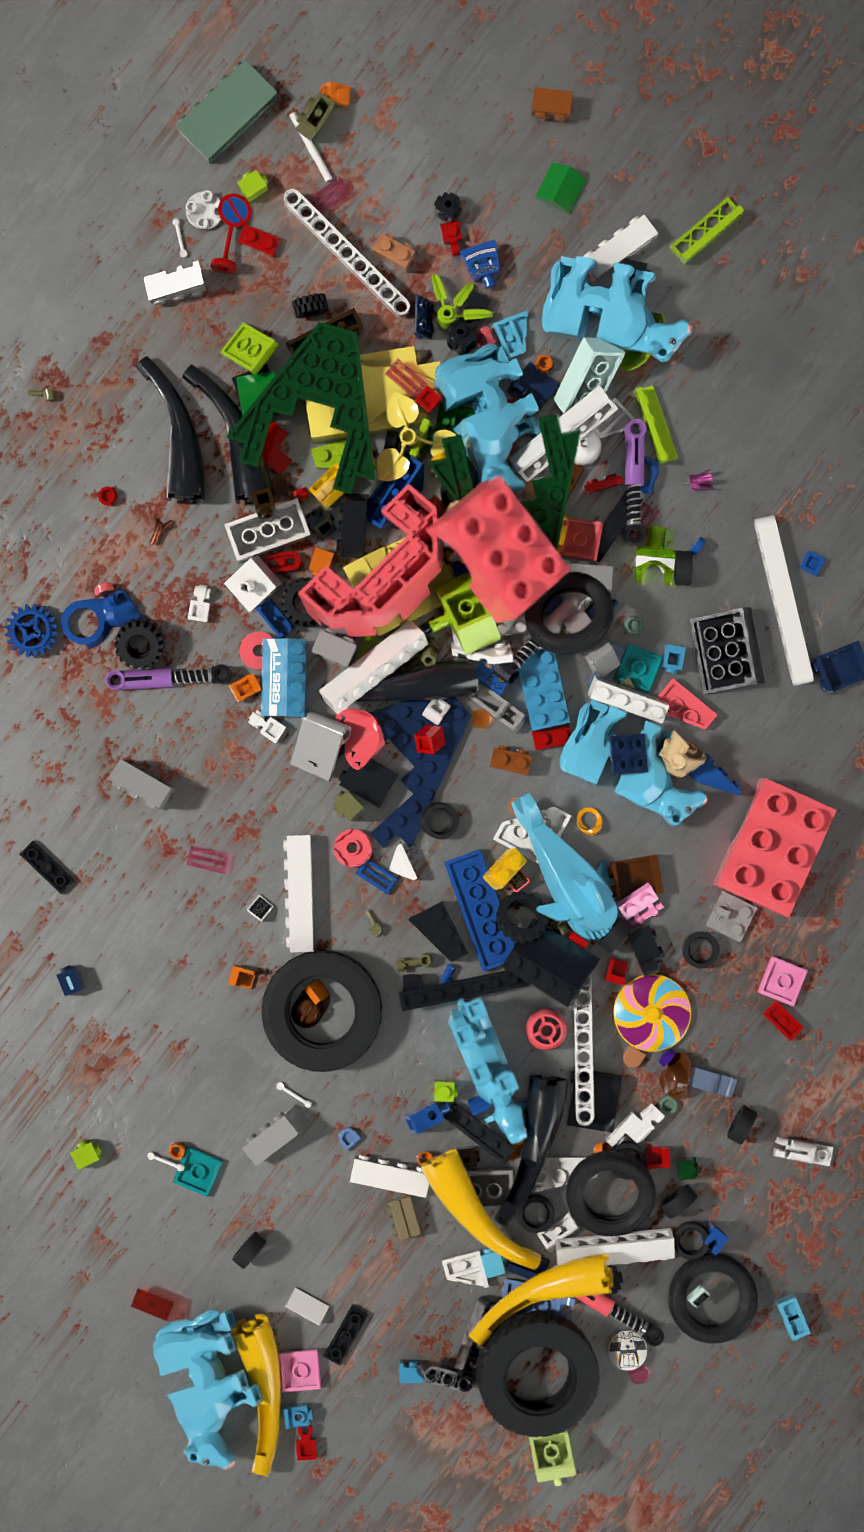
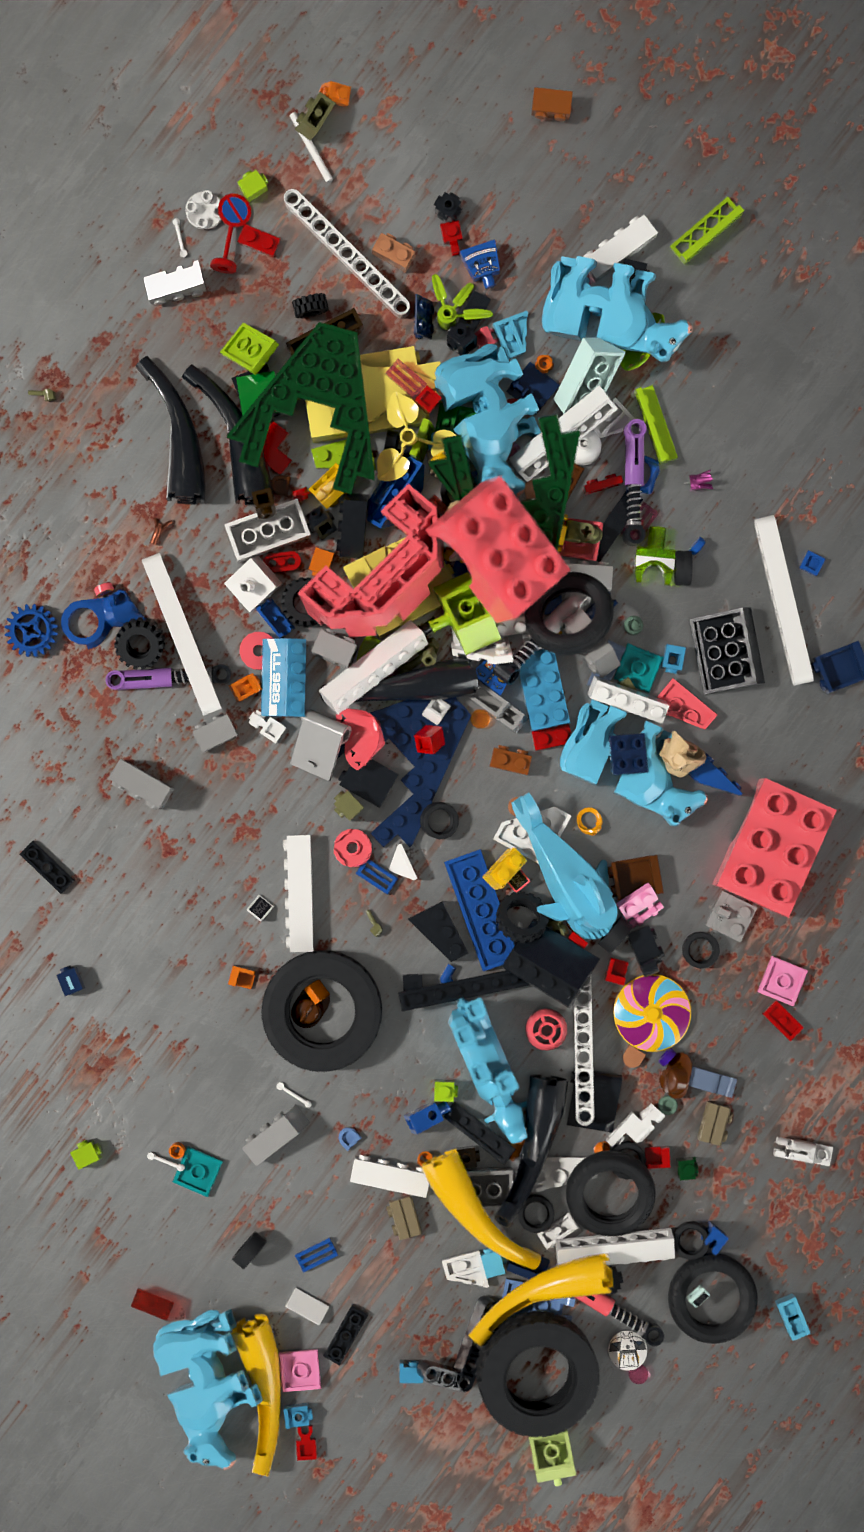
(107, 496): red plate -> none
(181, 634): none -> white beam
(199, 609): white plate -> none
(215, 732): none -> light grey brick
(223, 863): clear pink tile -> none
(227, 111): sand green brick -> none
(331, 1247): none -> blue tile
(342, 186): clear pink tile -> none
(424, 960): olive bar -> none
(478, 1105): blue slope -> none
(561, 187): green slope -> none
(580, 532): none -> olive piece
(679, 1201): black tyre -> none
(714, 1123): none -> dark tan brick
(742, 1124): black tyre -> none

